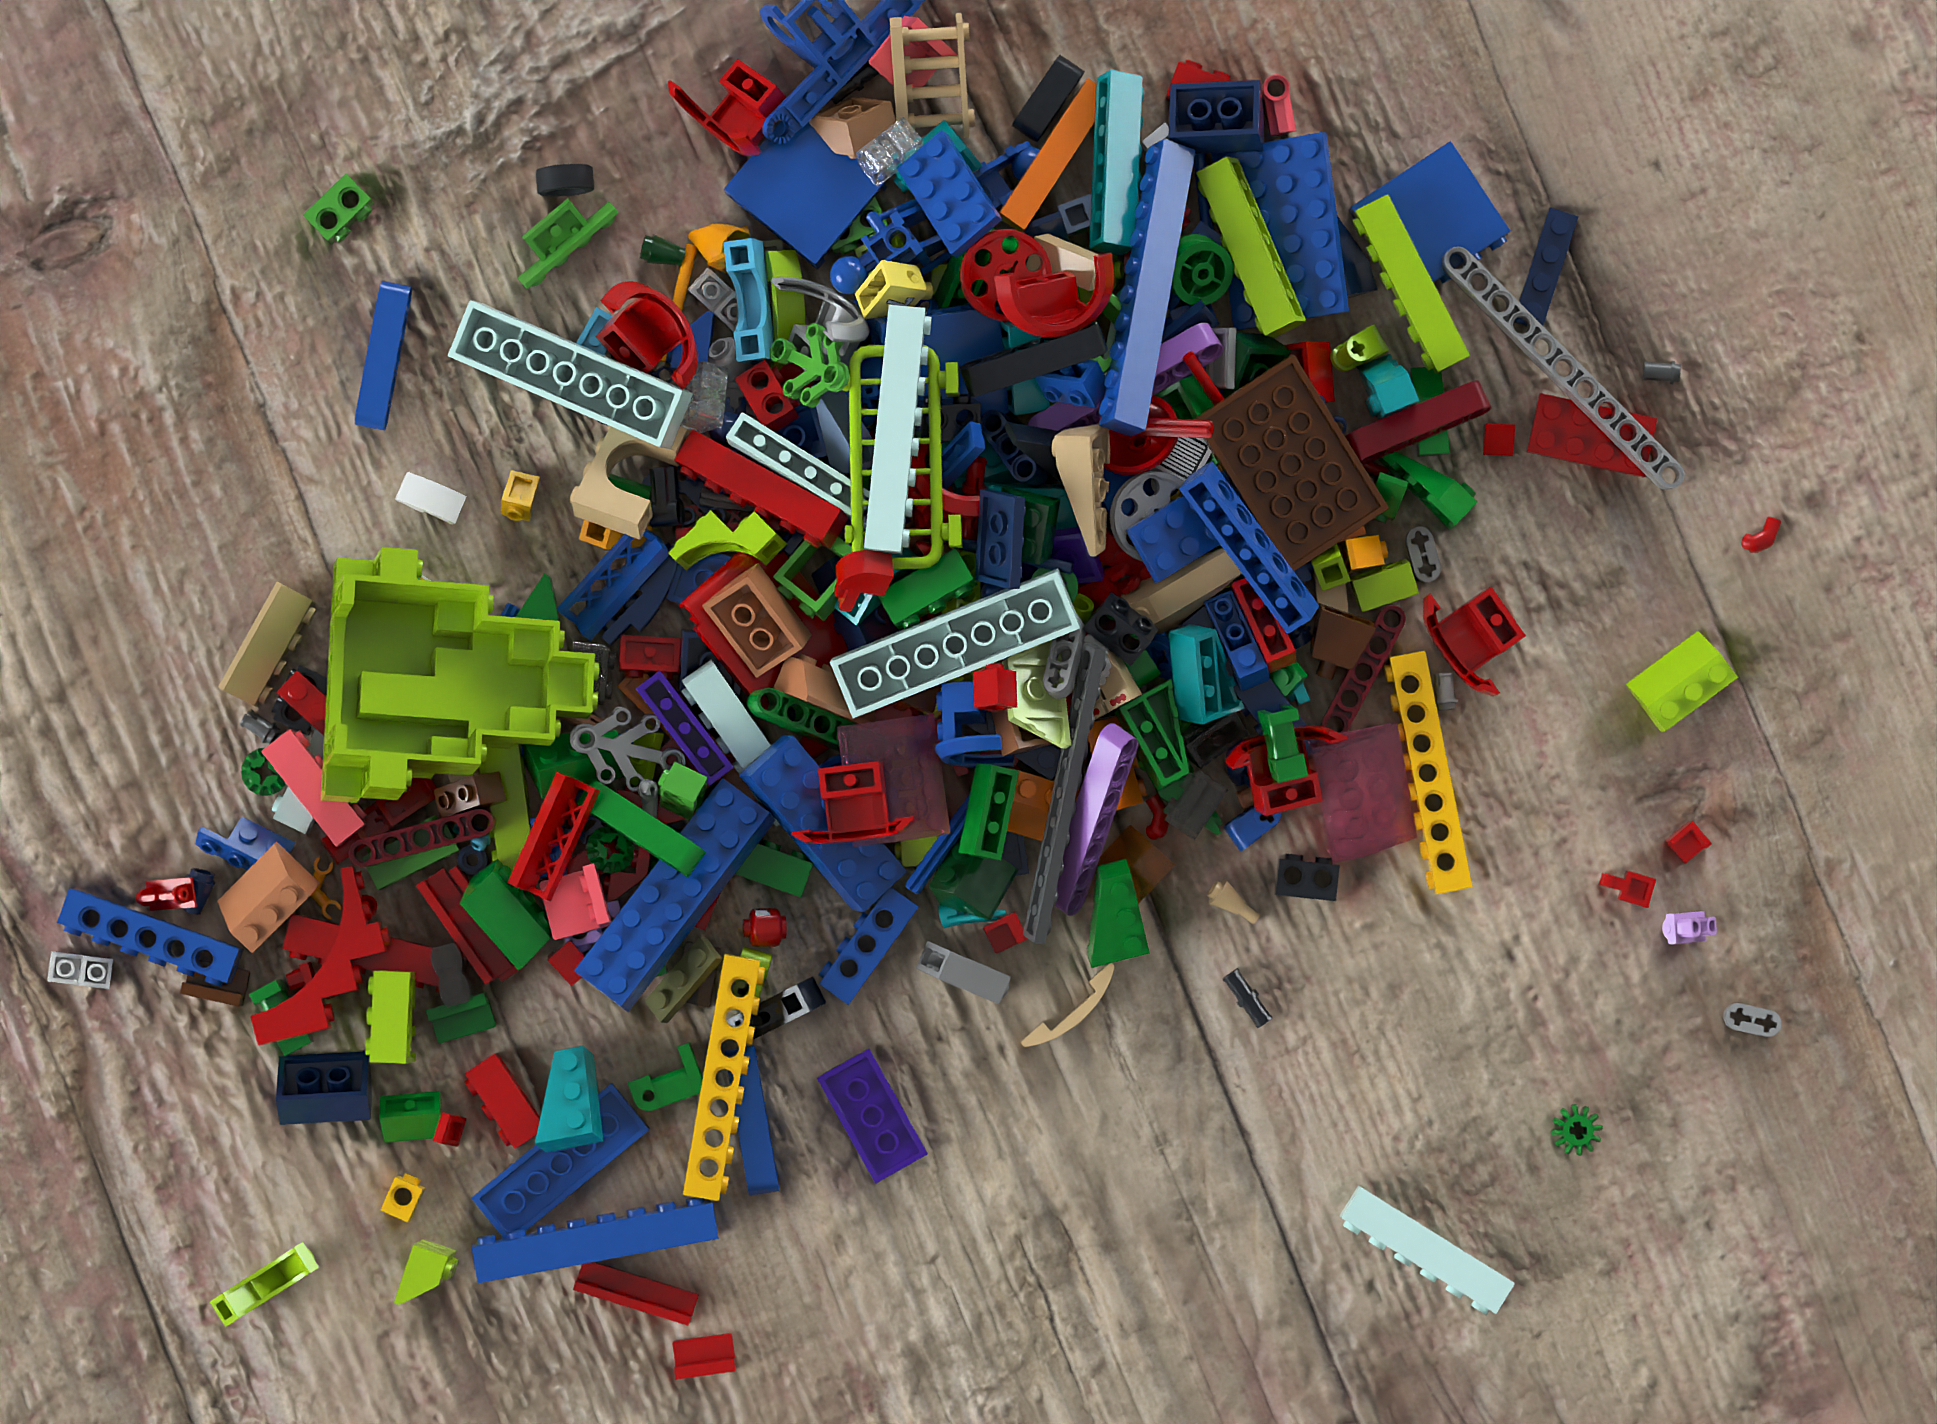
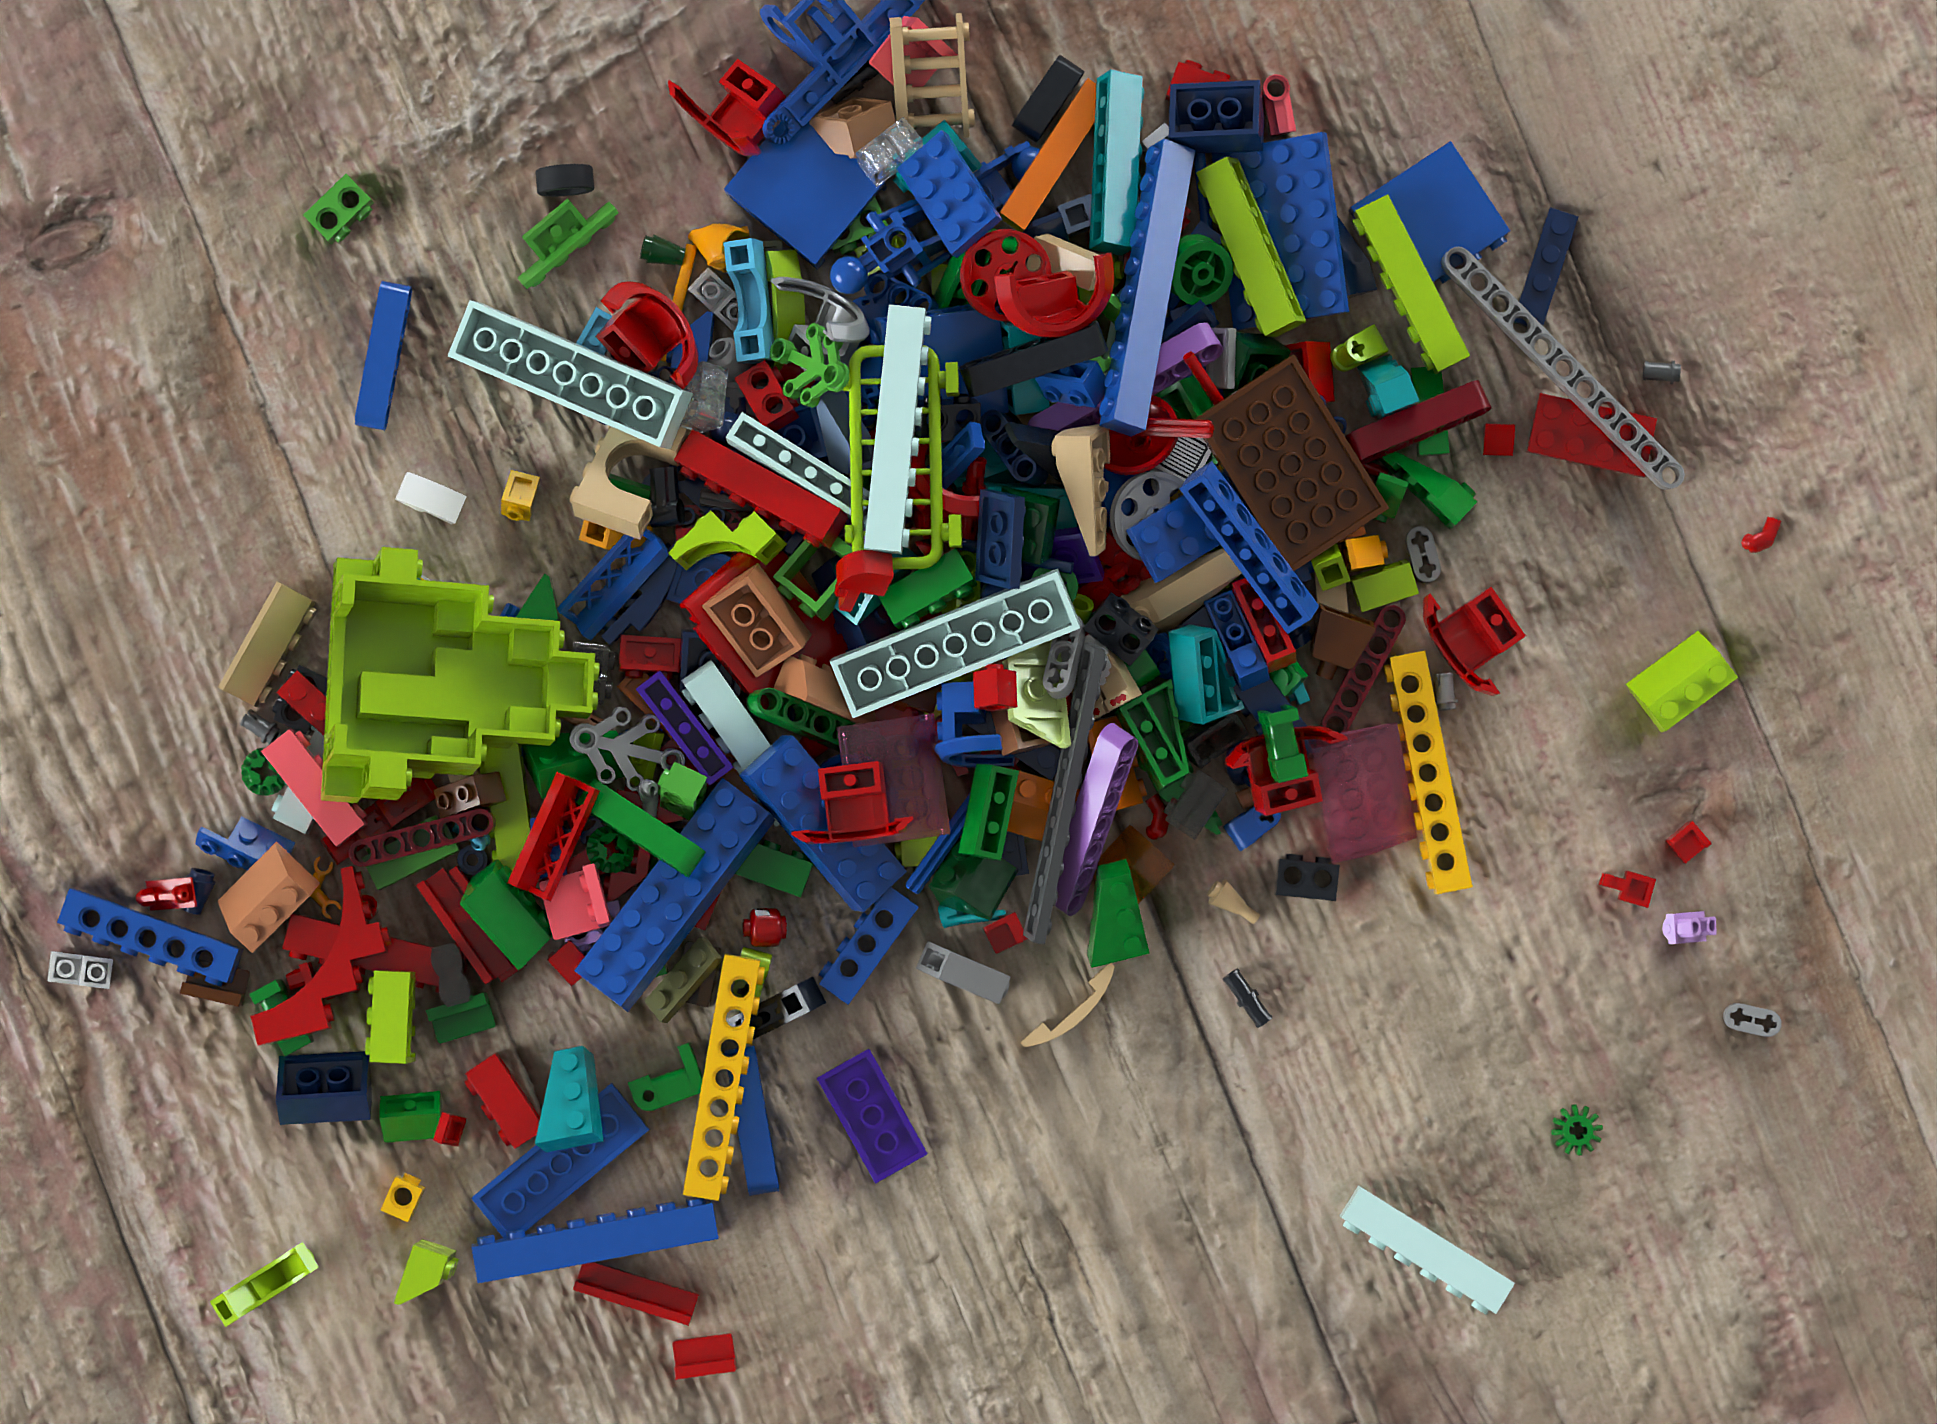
(892, 285): light yellow torso -> none

